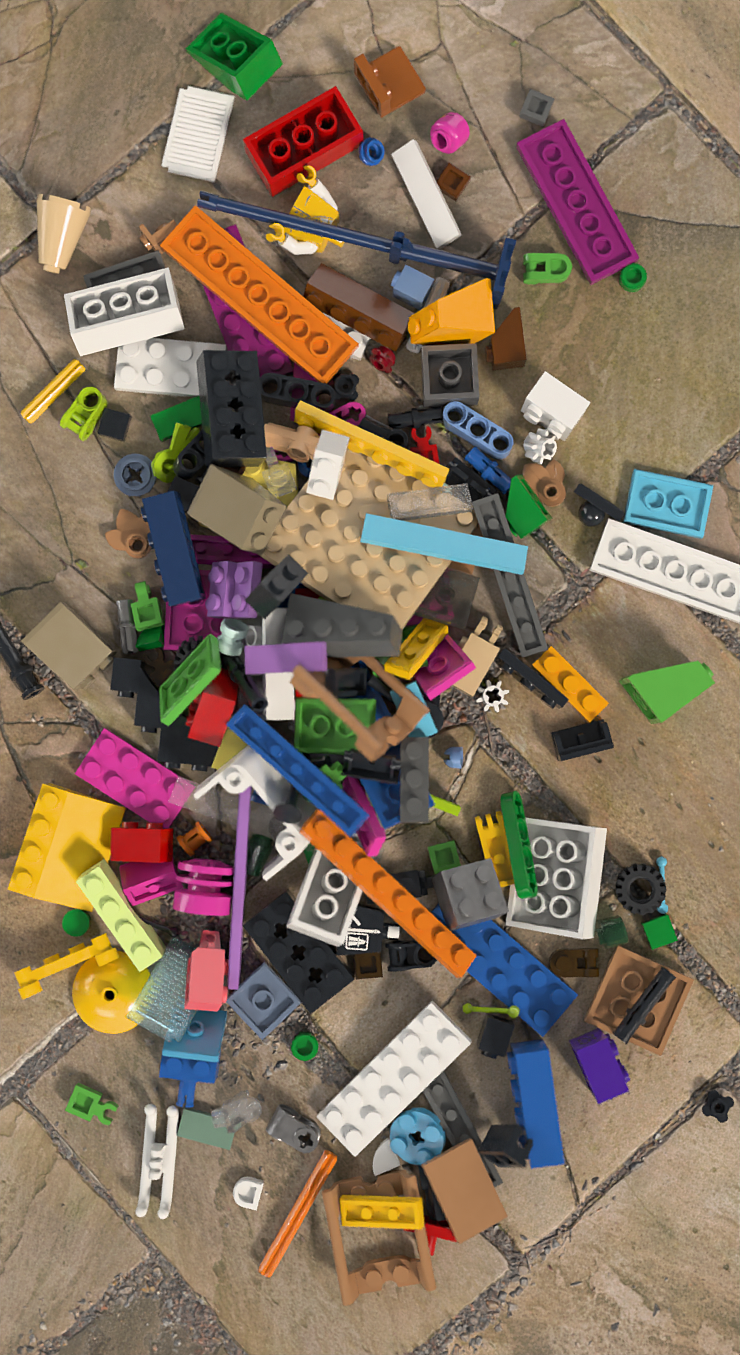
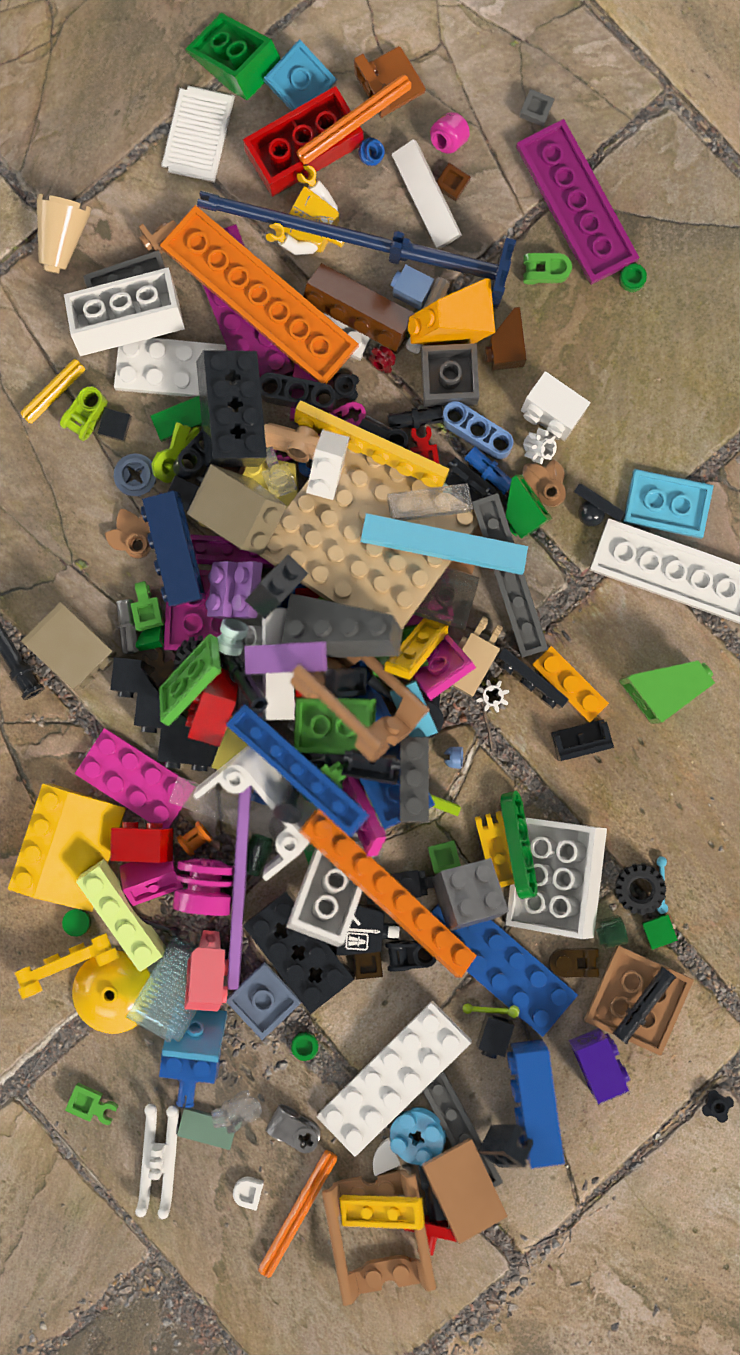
(299, 77): none -> dark azure plate
(354, 119): none -> orange axle

